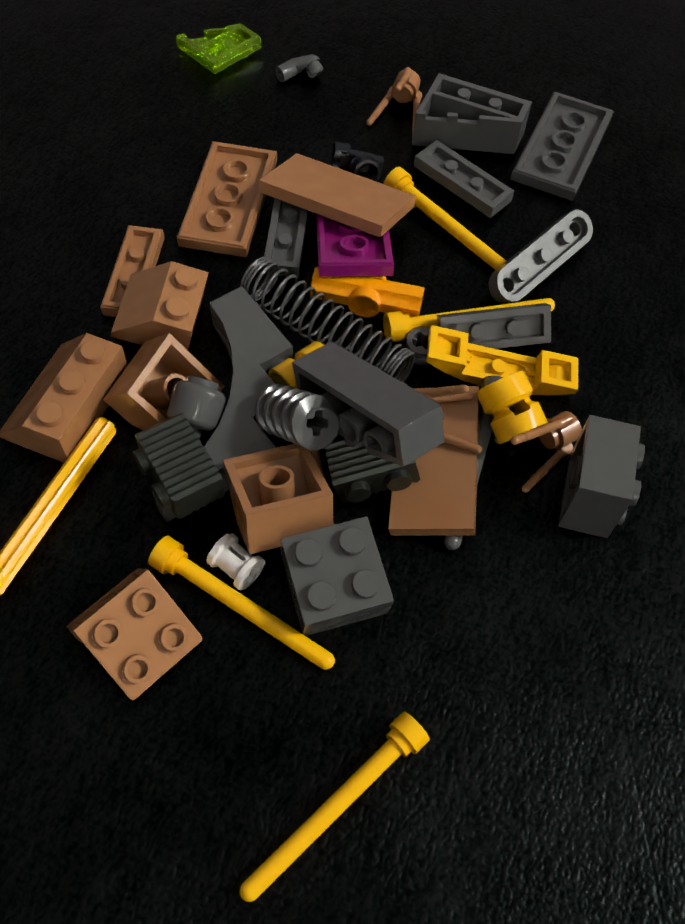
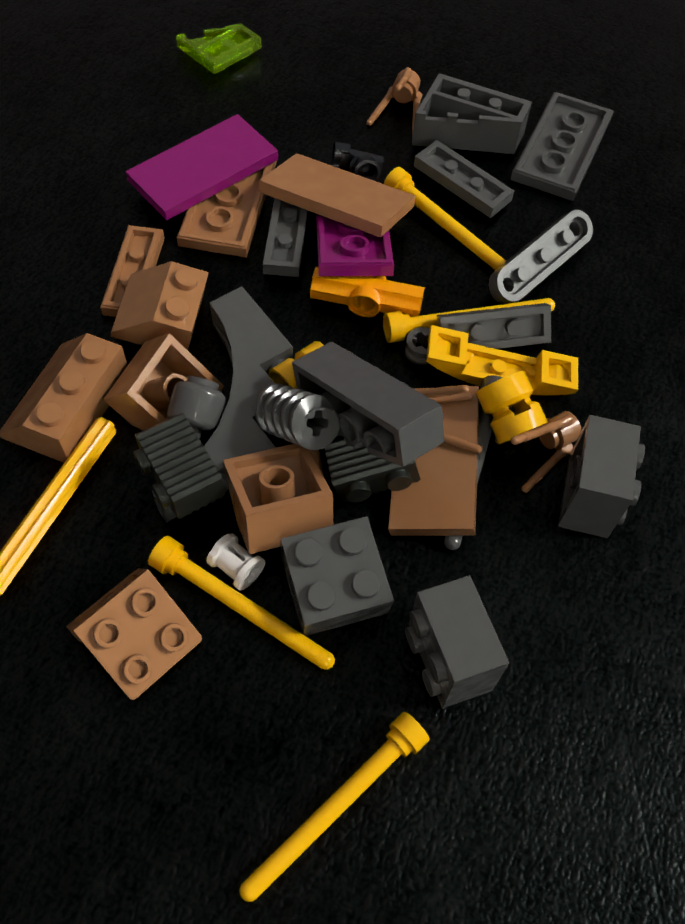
(201, 166): none -> magenta tile
(297, 65): dark grey arm -> none
(401, 355): dark grey piece -> none
(455, 642): none -> dark grey brick

